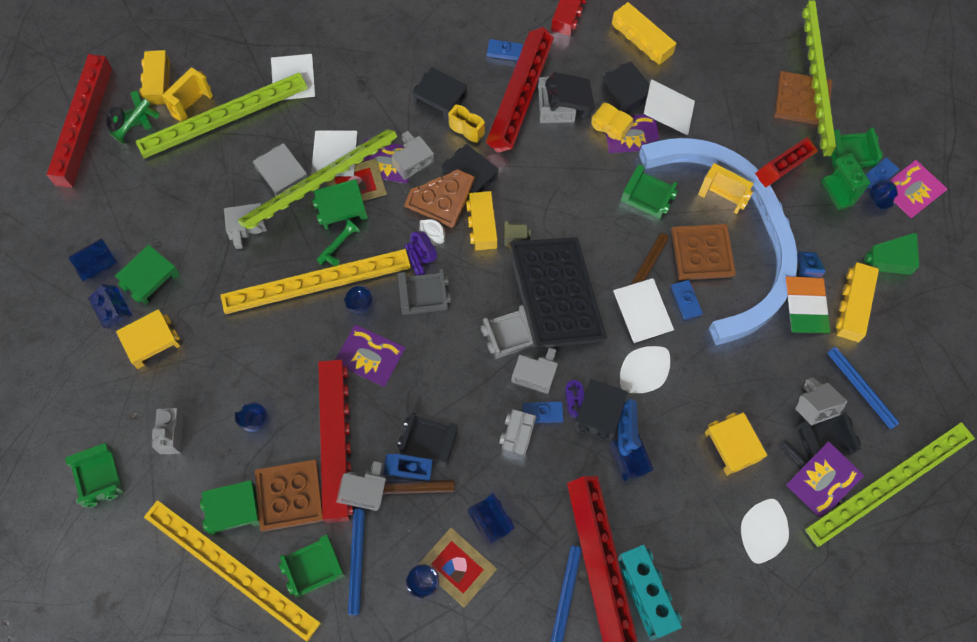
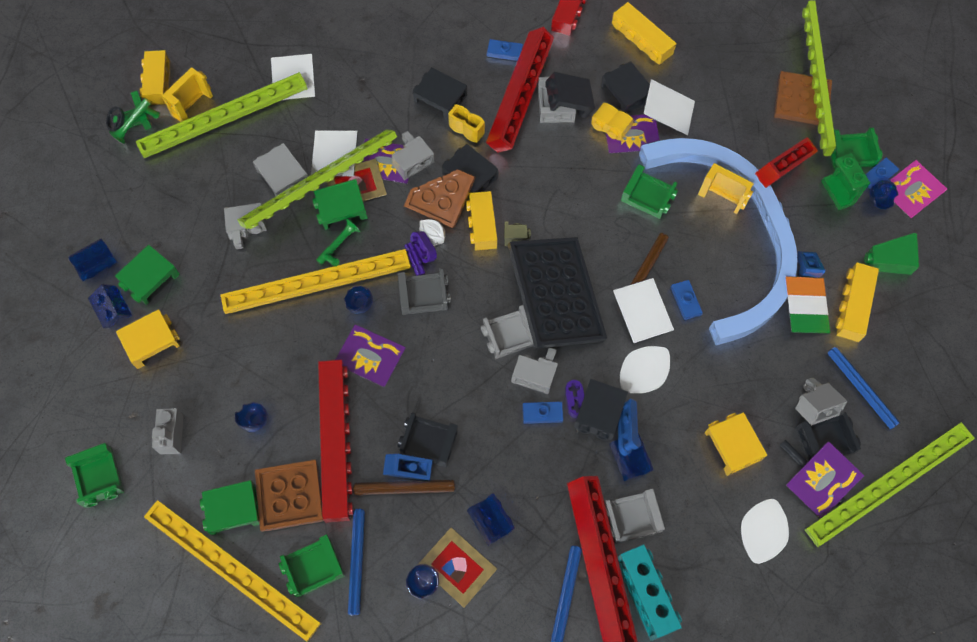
(79, 121): red brick -> none
(362, 491): light grey hinge -> none
(518, 432): light grey brick -> none
(634, 517): none -> light grey panel
(703, 252): dark orange plate -> none

